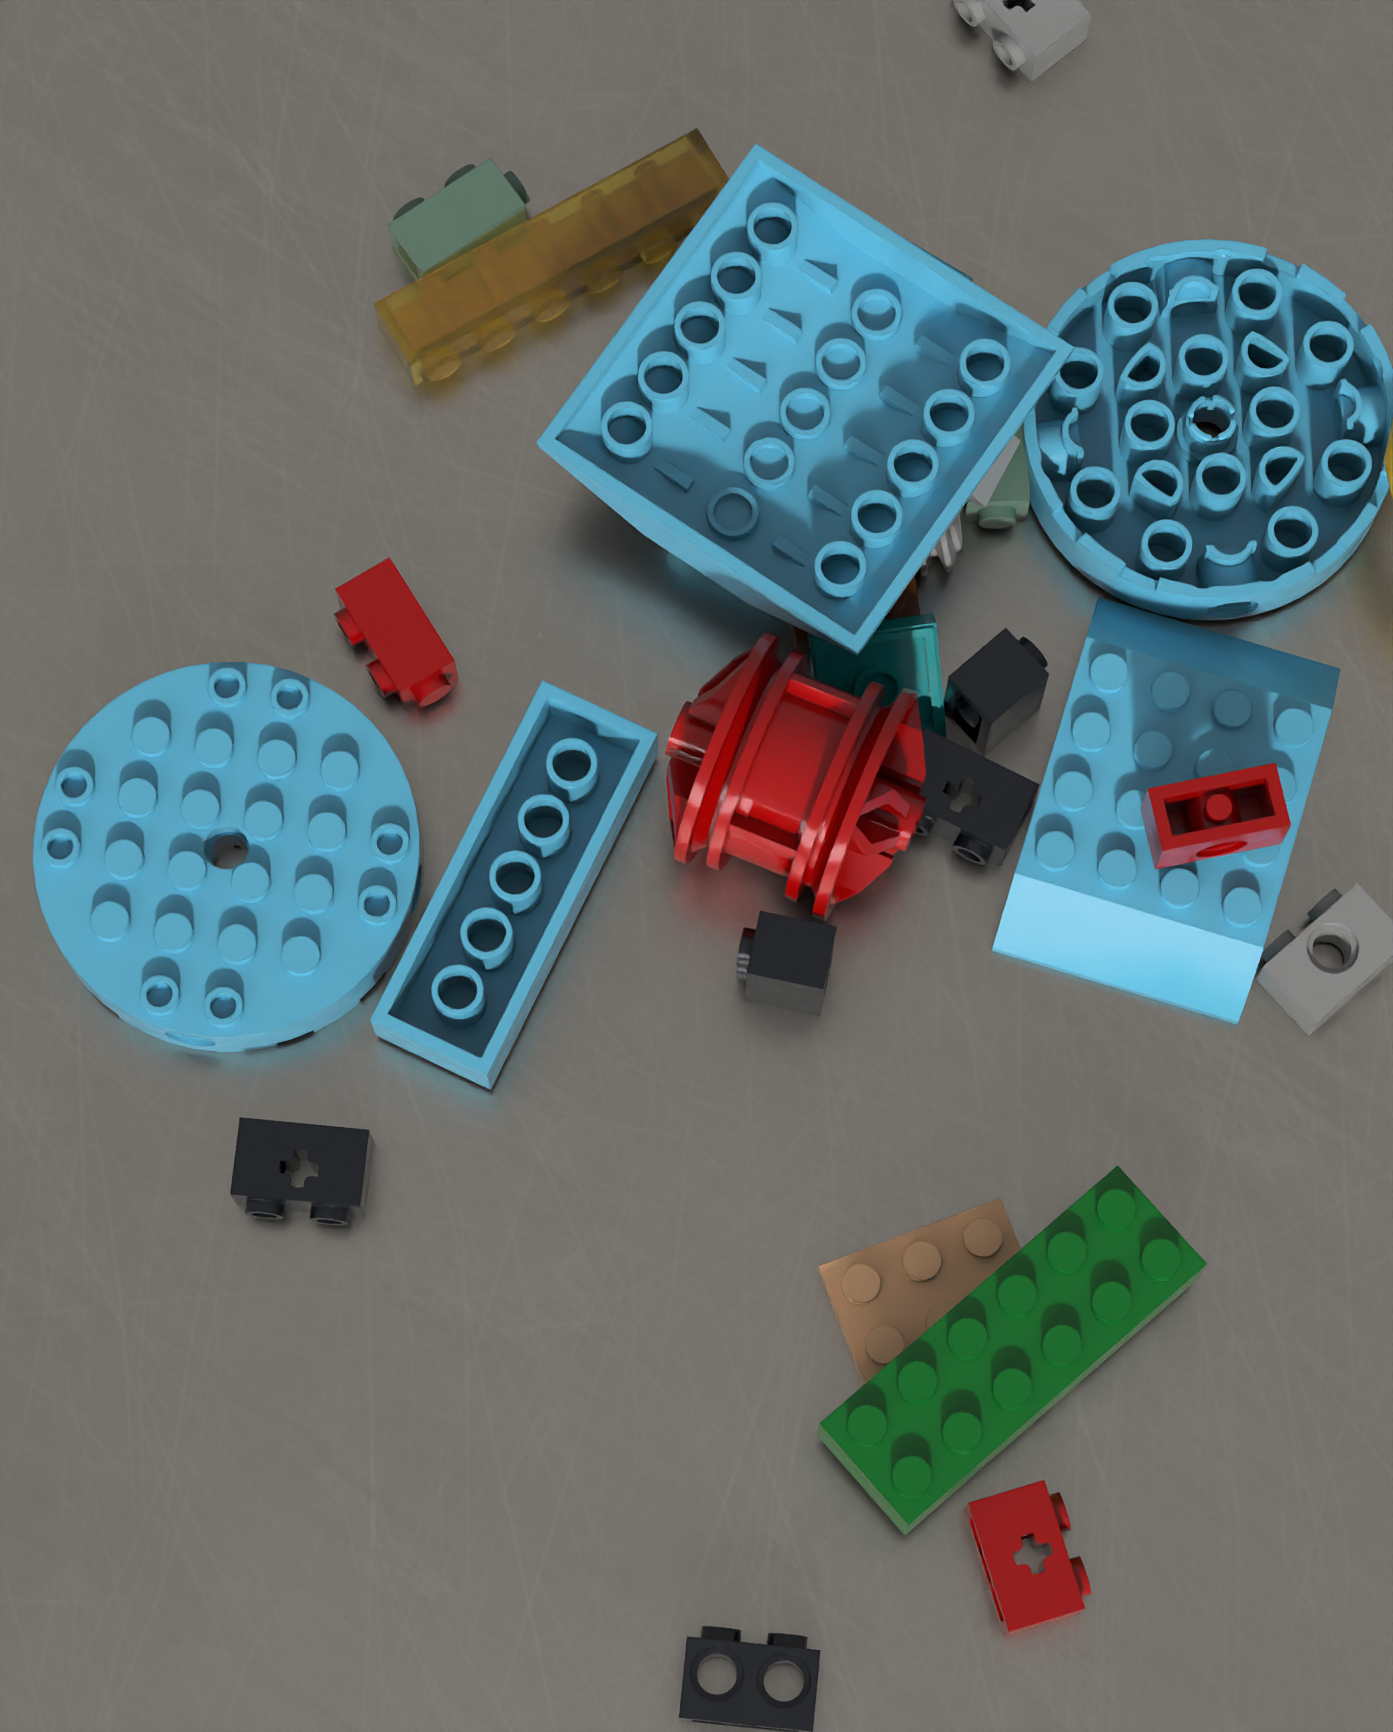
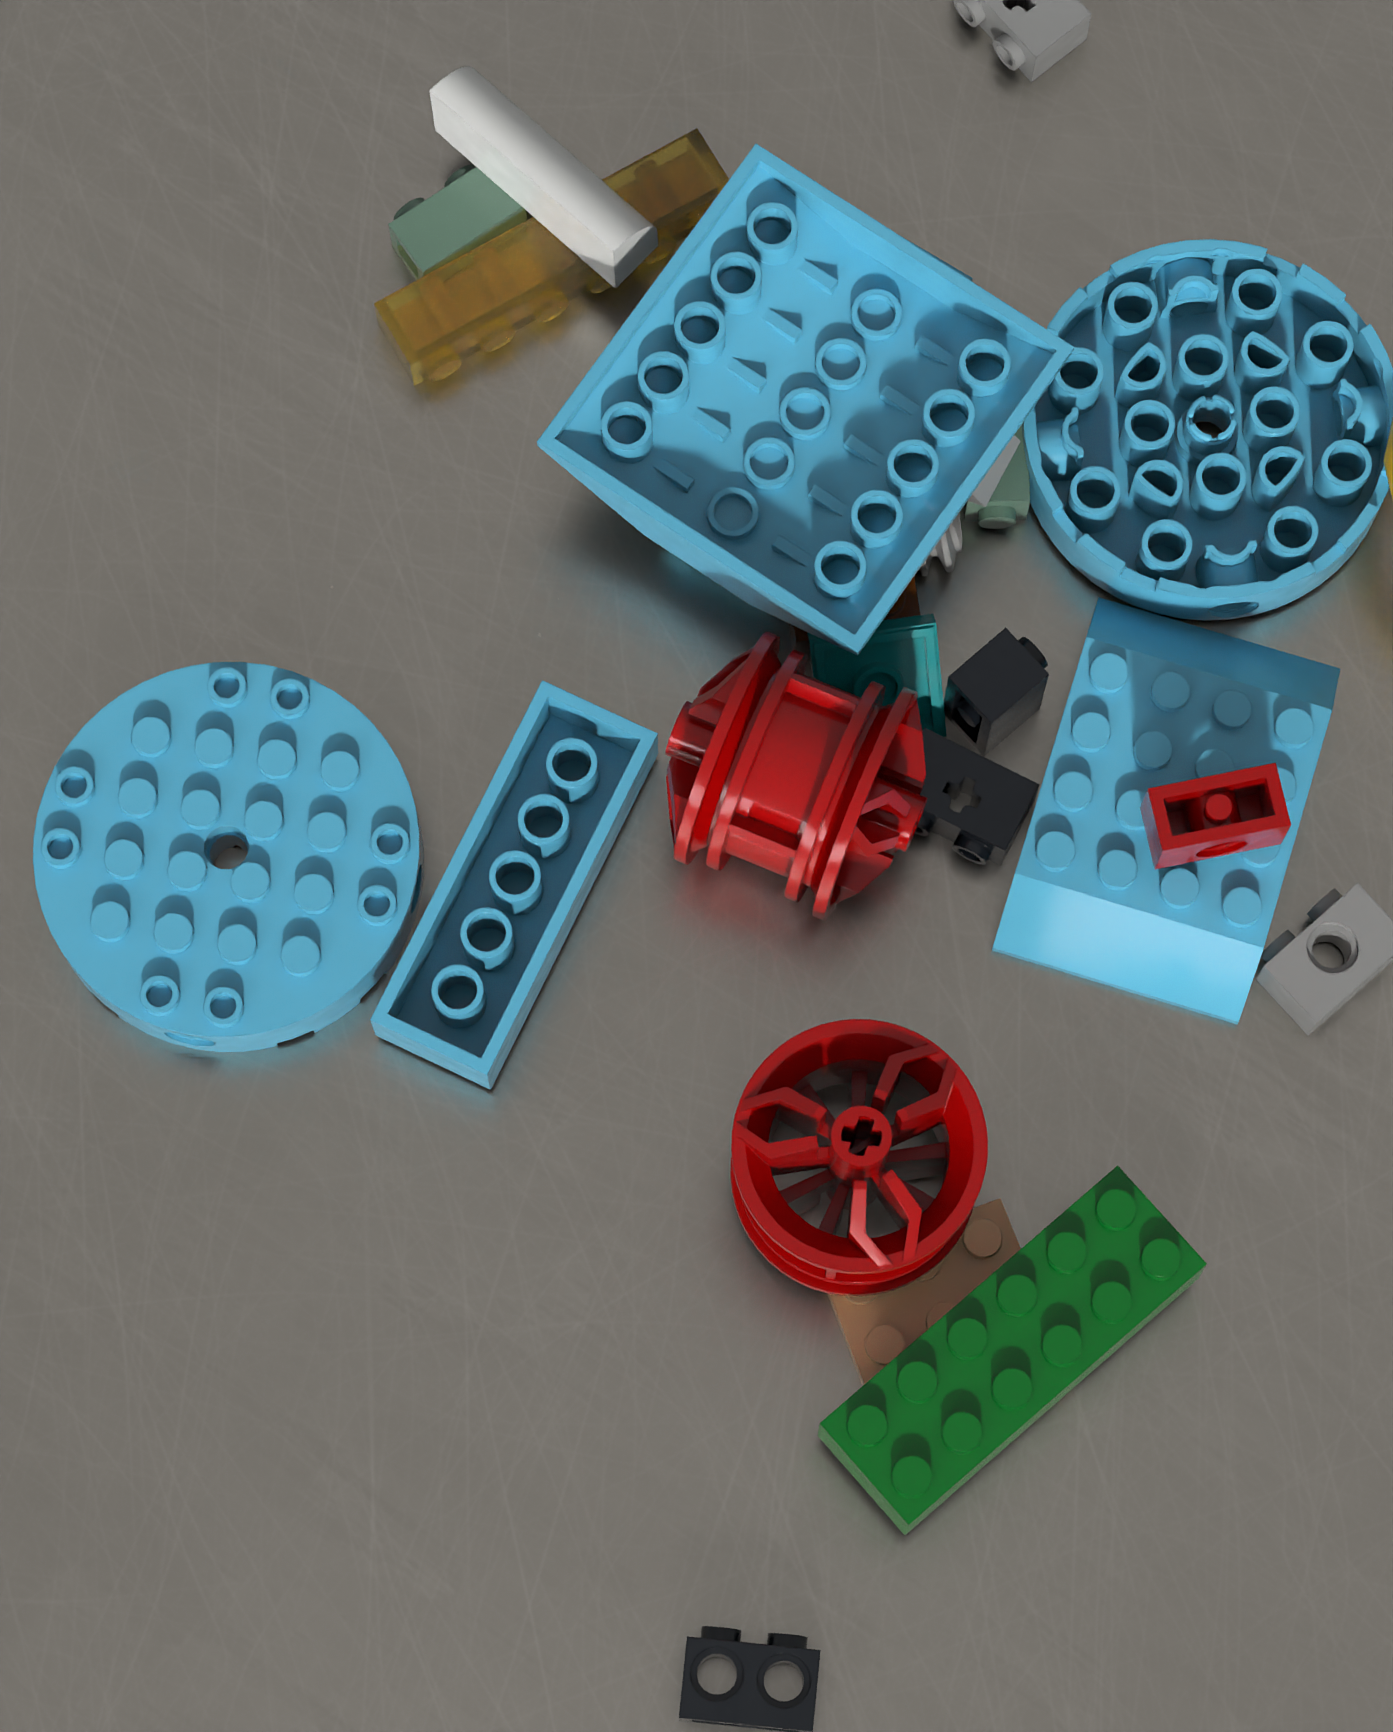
(272, 1147): black brick -> none
(397, 635): red brick -> none
(541, 175): none -> white brick
(786, 962): black brick -> none
(857, 1156): none -> red wheel
(998, 1531): red brick -> none

